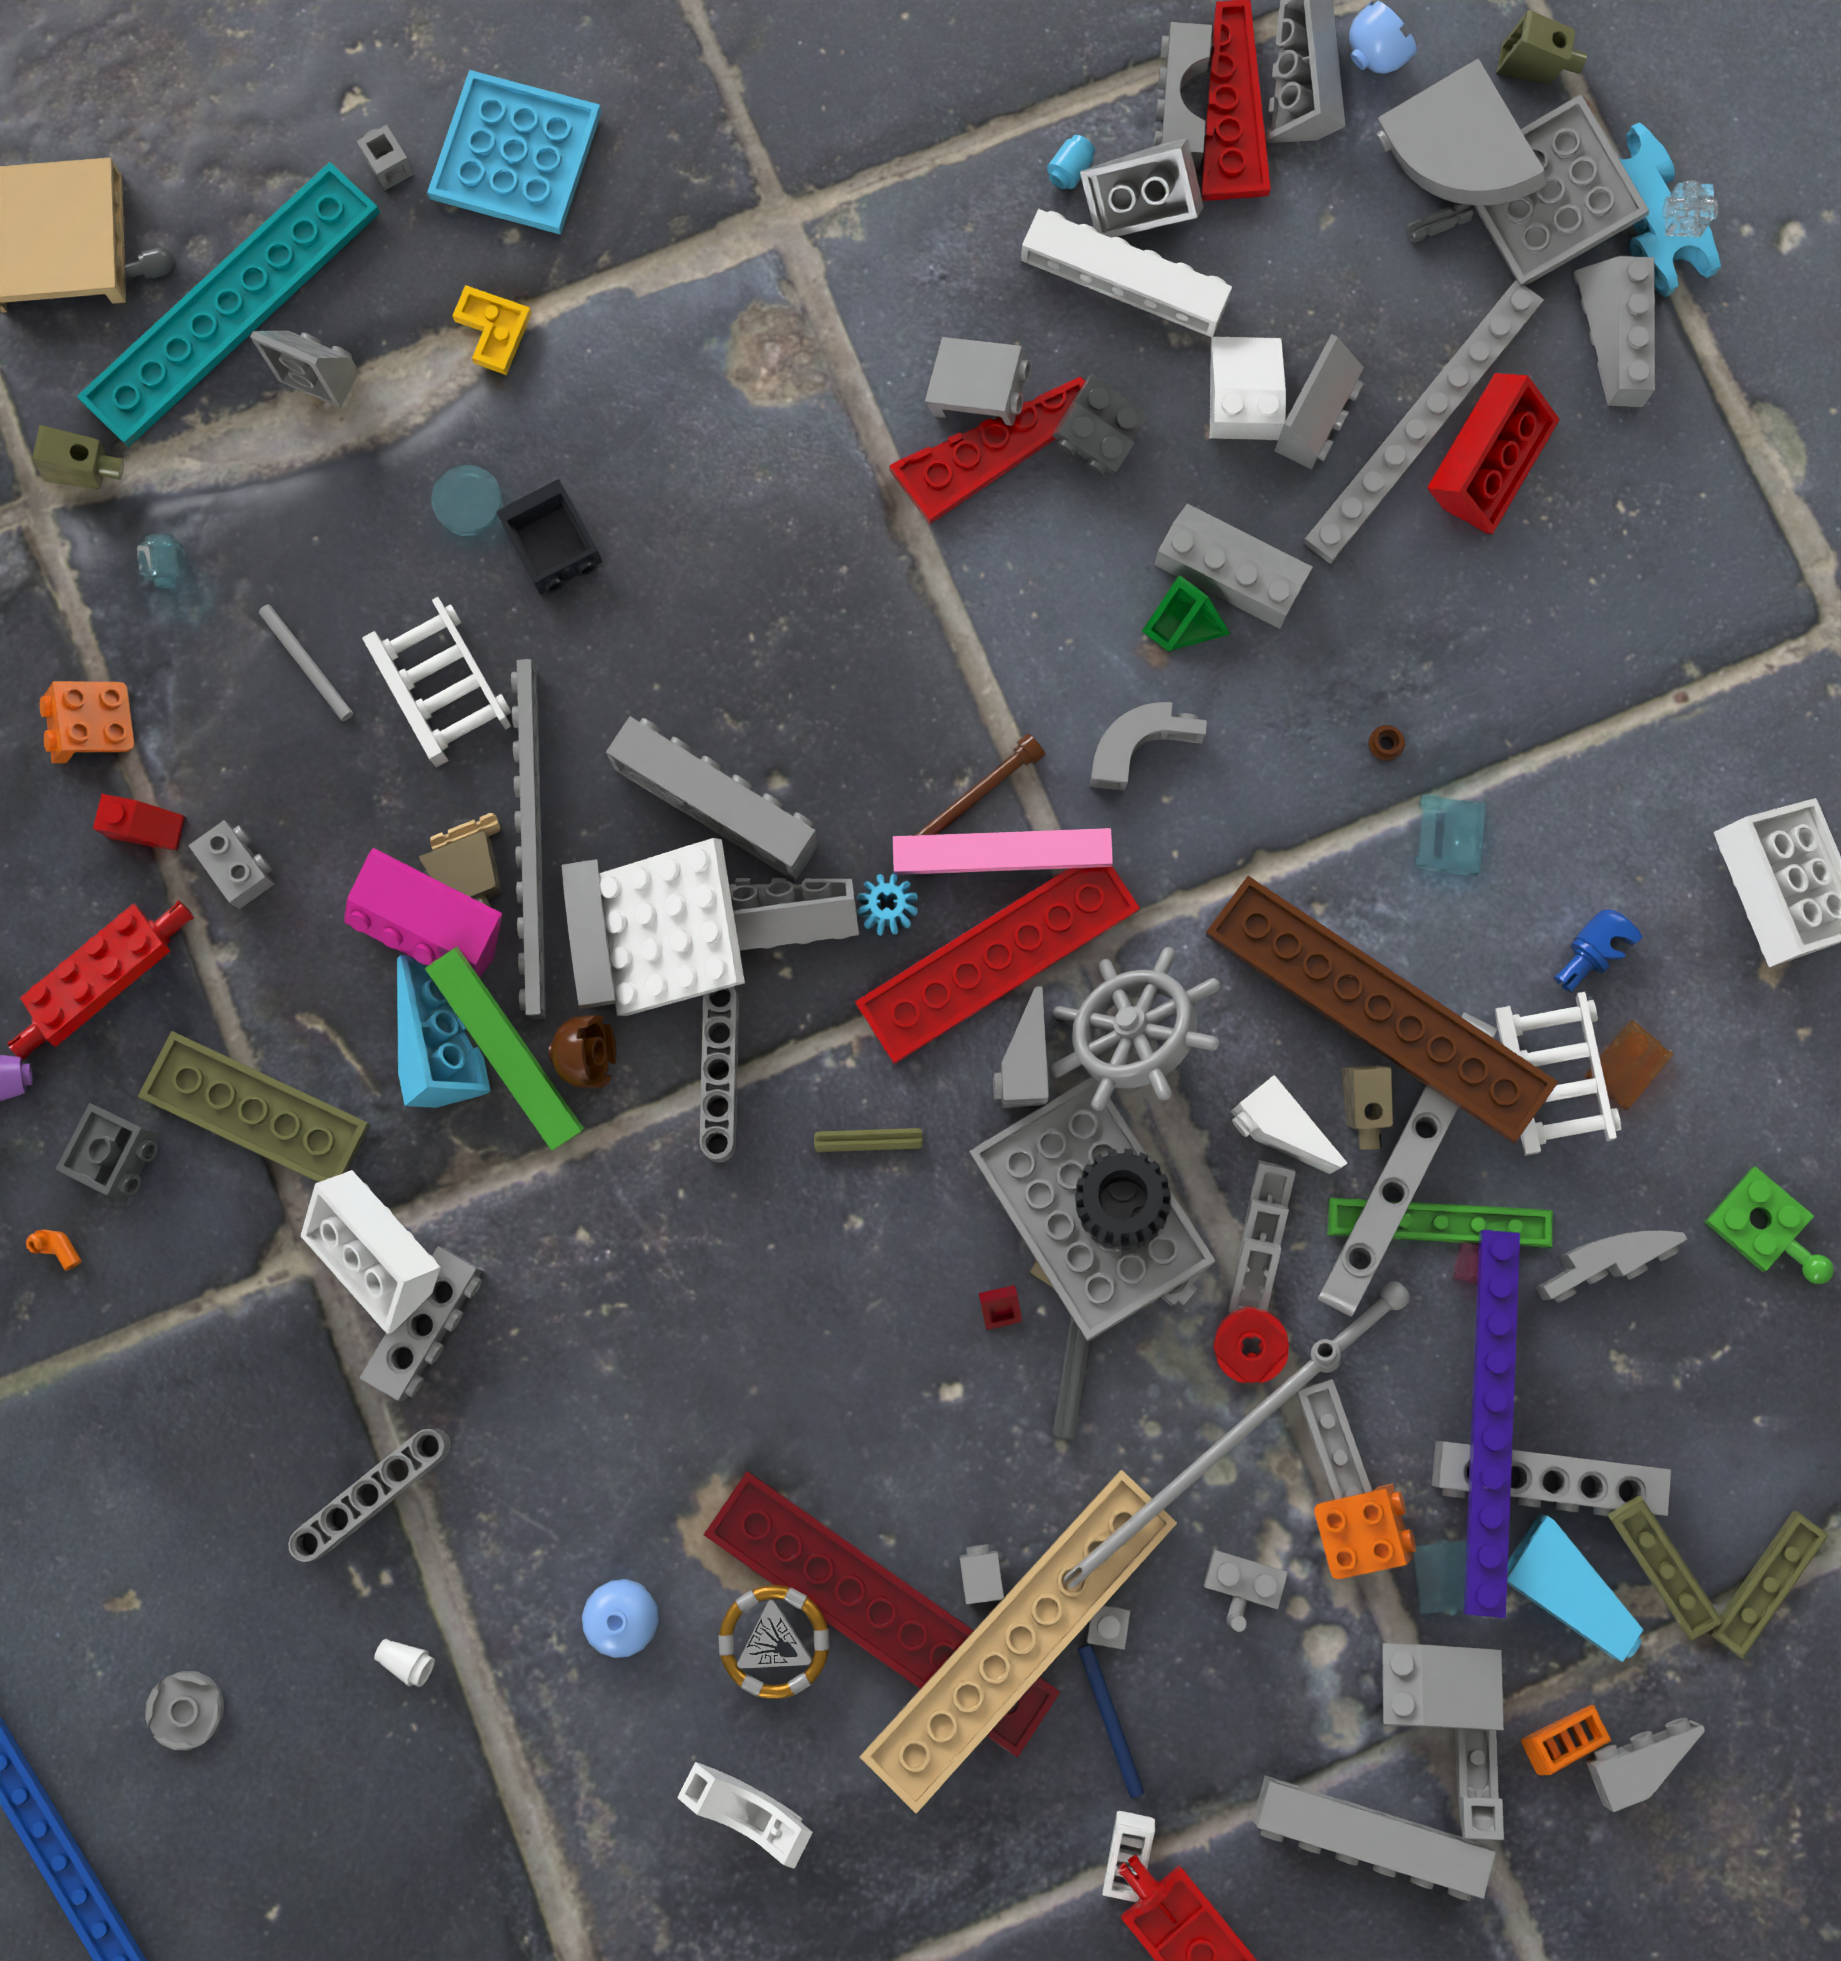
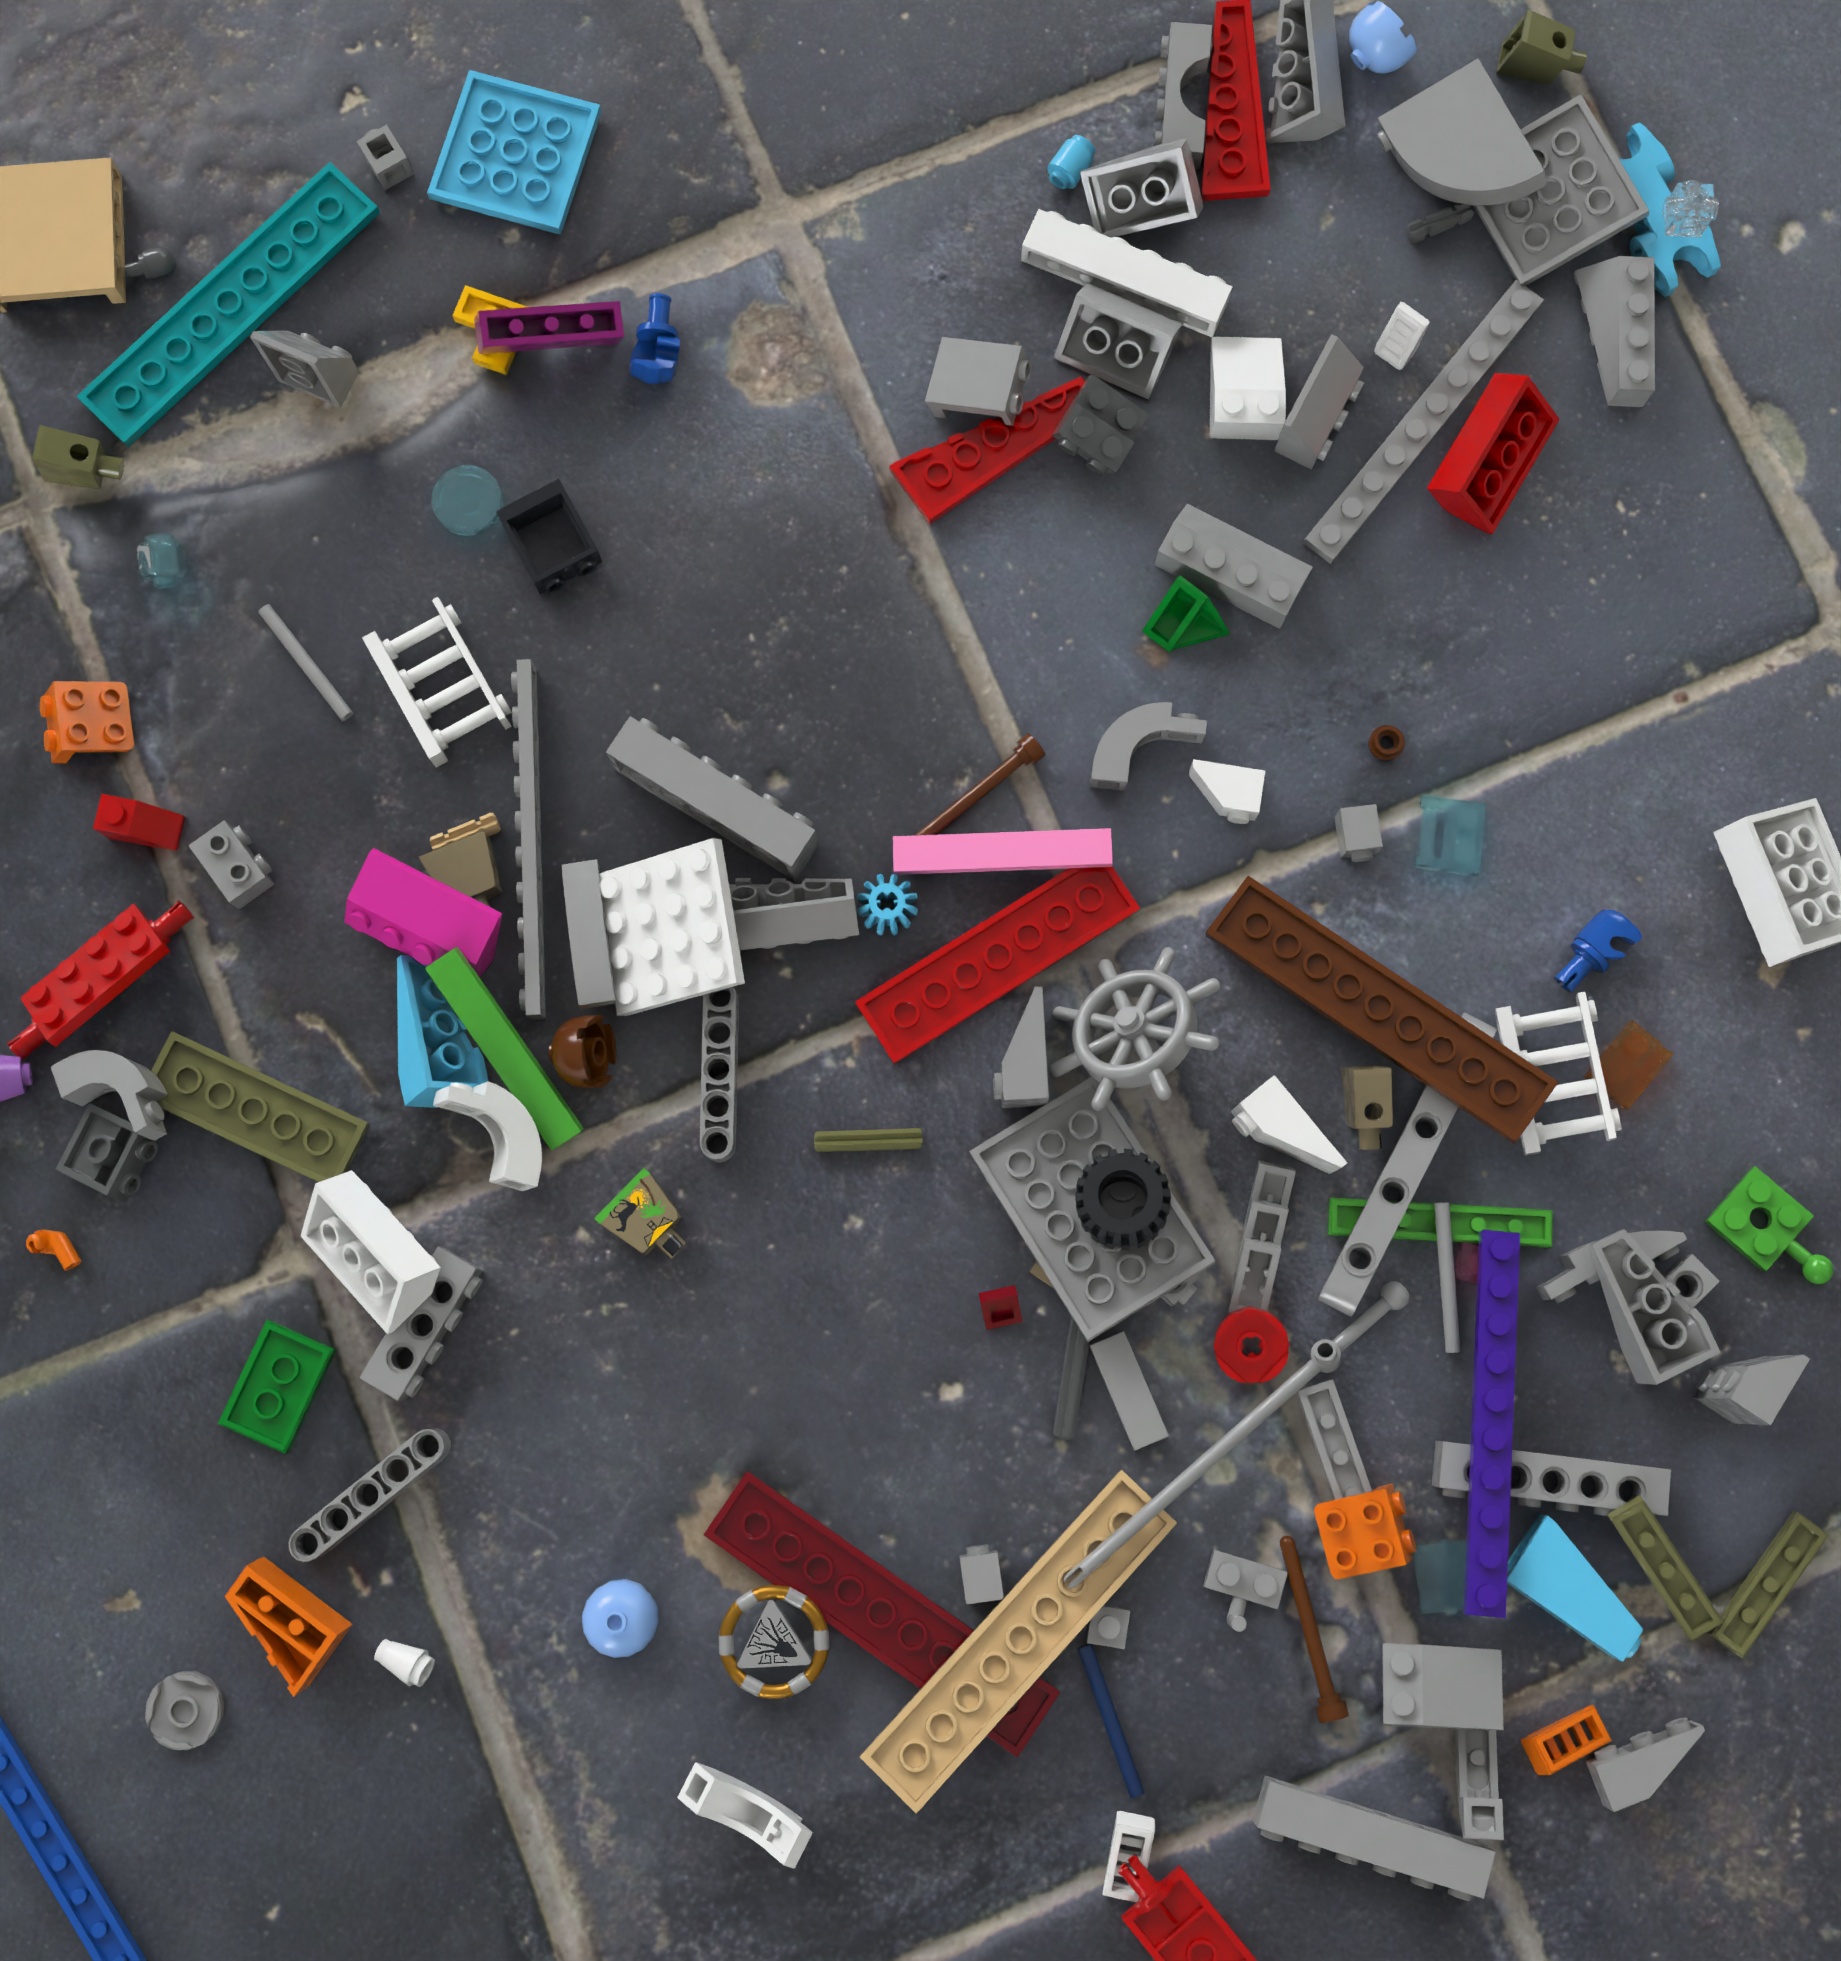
(98, 1072): none -> light grey arch
(277, 1386): none -> green tile
(287, 1621): none -> orange wedge
(511, 1128): none -> white arch
(548, 327): none -> magenta brick
(644, 1216): none -> torso
(658, 345): none -> blue piece
(1117, 340): none -> light grey slope
(1128, 1391): none -> light grey tile
(1230, 789): none -> white slope
(1330, 1703): none -> reddish brown piece
(1358, 832): none -> light grey brick
(1401, 336): none -> white slope
(1447, 1277): none -> light grey bar
(1650, 1317): none -> light grey wedge
(1699, 1278): none -> light grey brick
(1751, 1388): none -> light grey slope

